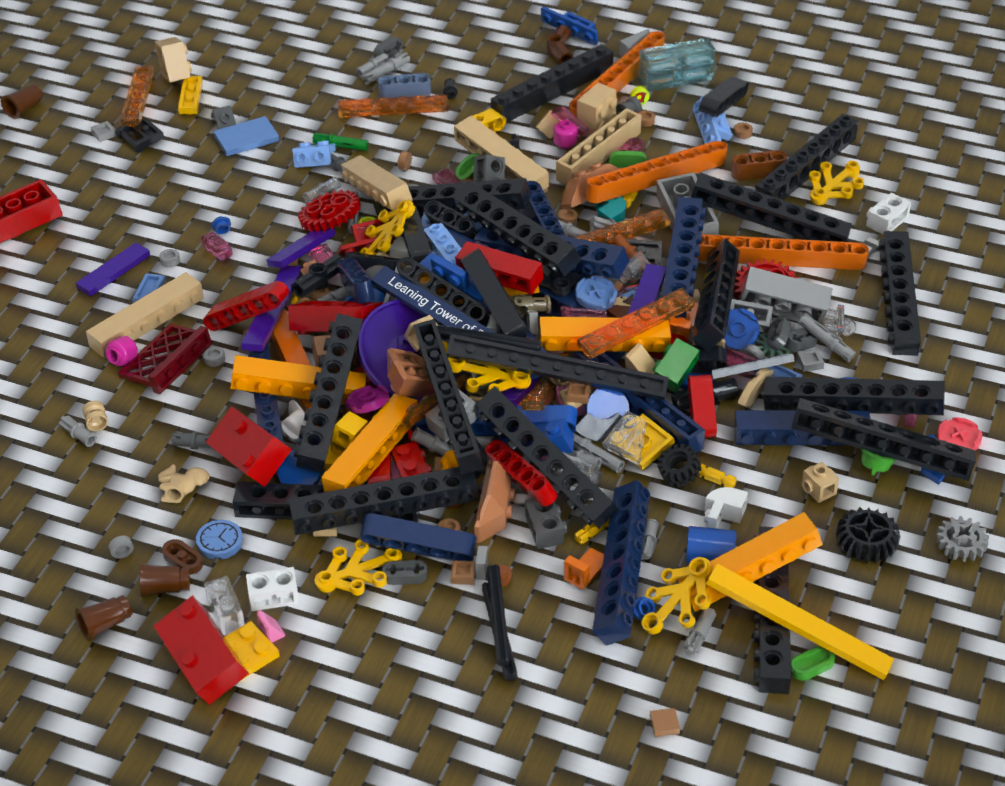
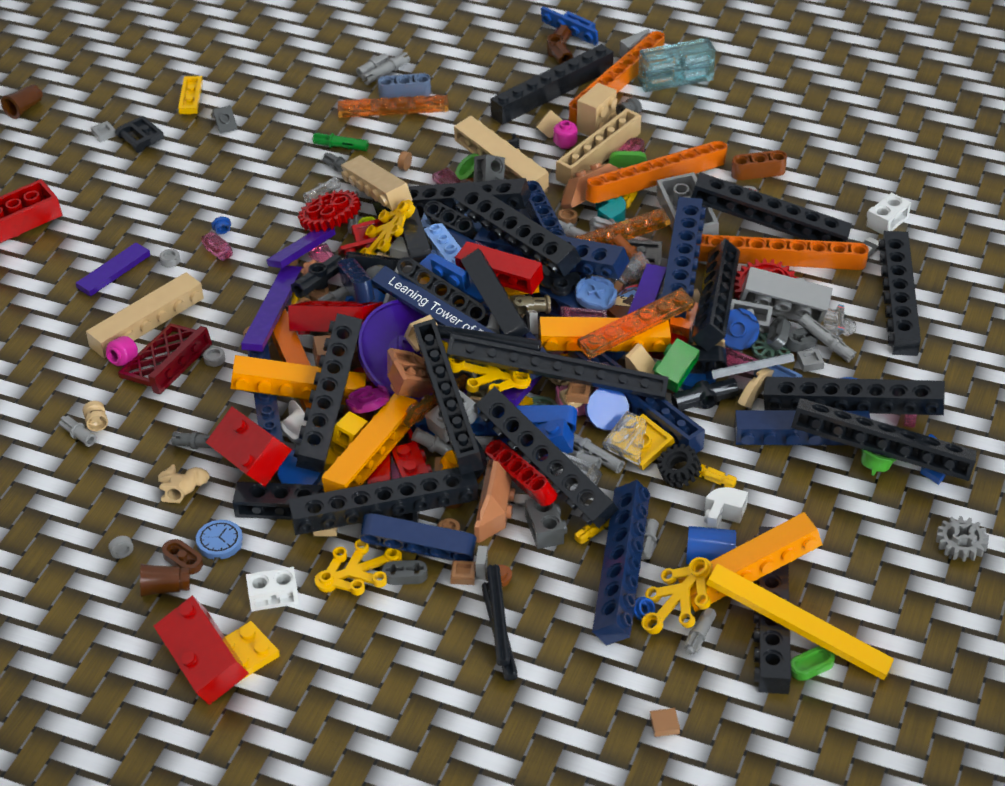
(102, 616): reddish brown plant -> none
(137, 96): clear orange plate -> none
(148, 284): medium blue tile -> none
(173, 59): tan brick -> none
(224, 605): clear brick -> none
(246, 136): medium blue tile -> none
(246, 306): red beam -> none
(269, 626): bright pink slope -> none
(313, 155): light blue bracket -> none
(389, 46): dark grey beam -> none
(450, 89): black pin -> none
(491, 119): yellow piece -> none
(539, 396): clear orange plate -> none
(563, 113): clear pink tile -> none
(583, 570): orange bracket -> none
(596, 428): tile -> none
(641, 94): neon yellow tile -> none
(647, 118): medium nougat tile -> none
(702, 403): red beam -> none
(711, 127): light blue bracket -> none
(723, 96): black beam -> none
(743, 130): medium nougat tile -> none
(754, 351): light grey tile -> none
(820, 149): black brick -> none
(820, 195): yellow plant -> none
(820, 482): tan brick -> none
(867, 535): black gear -> none
(960, 432): coral tile -> none

